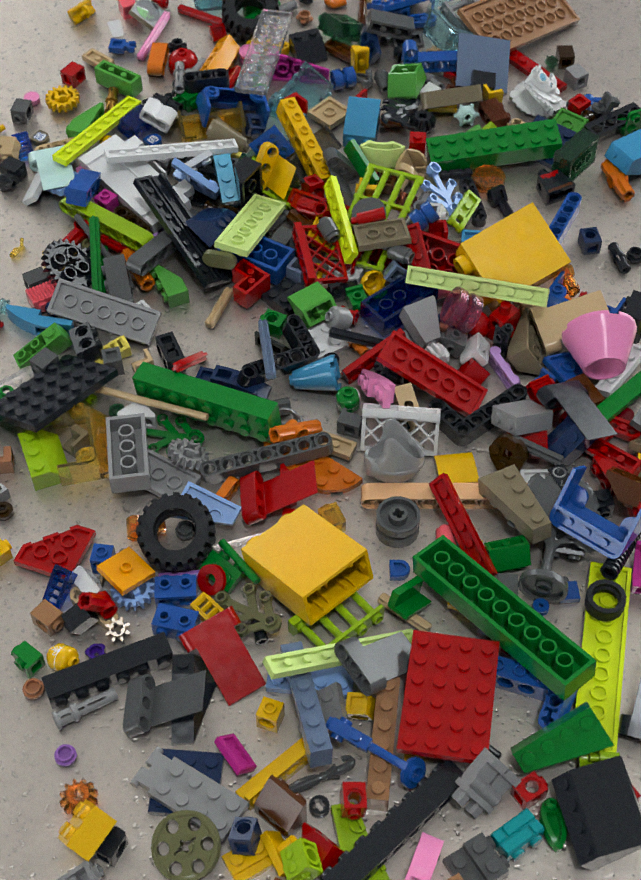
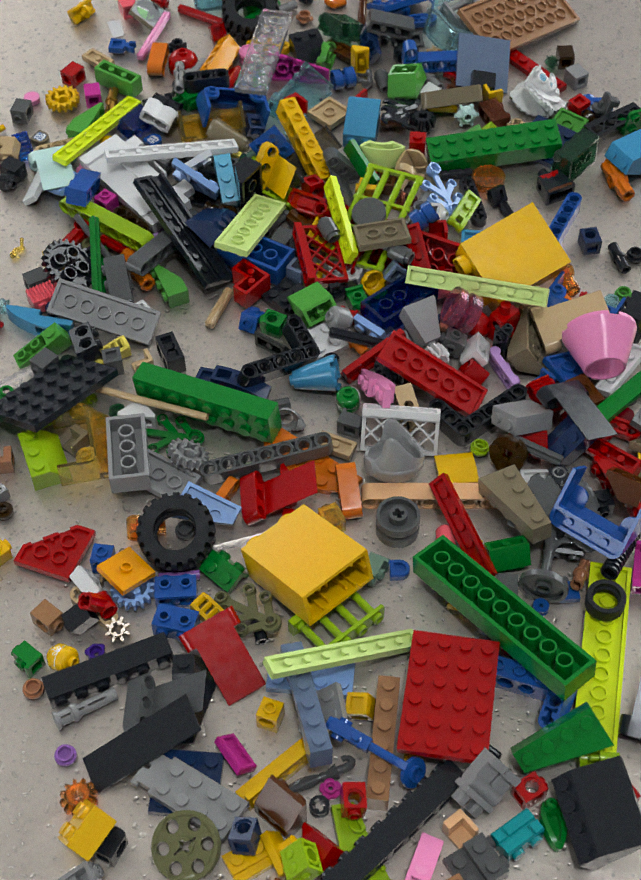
(67, 584): clear blue slope -> none
(92, 94): none -> dark pink brick
(142, 743): none -> black window
(189, 361): red axle -> none
(219, 259): olive tile -> none
(220, 579): red piece -> none
(239, 561): green bar -> none
(249, 319): none -> blue bracket
(267, 352): sand blue axle -> none
(293, 430): orange piece -> none
(327, 57): none -> bright green plate
(330, 794): none -> dark pink plate
(348, 490): none -> orange beam
(364, 326): none -> light blue plate
(369, 216): red cylinder -> none
(376, 662): piece -> none
(379, 567): none -> sand green brick
(407, 599): green panel -> none
(416, 620): tan axle -> none
(459, 828): none -> light nougat panel
(479, 447): none -> lime plate
(580, 575): none -> nougat axle
(612, 300): none -> clear light blue plate
(623, 291): none -> bright green plate

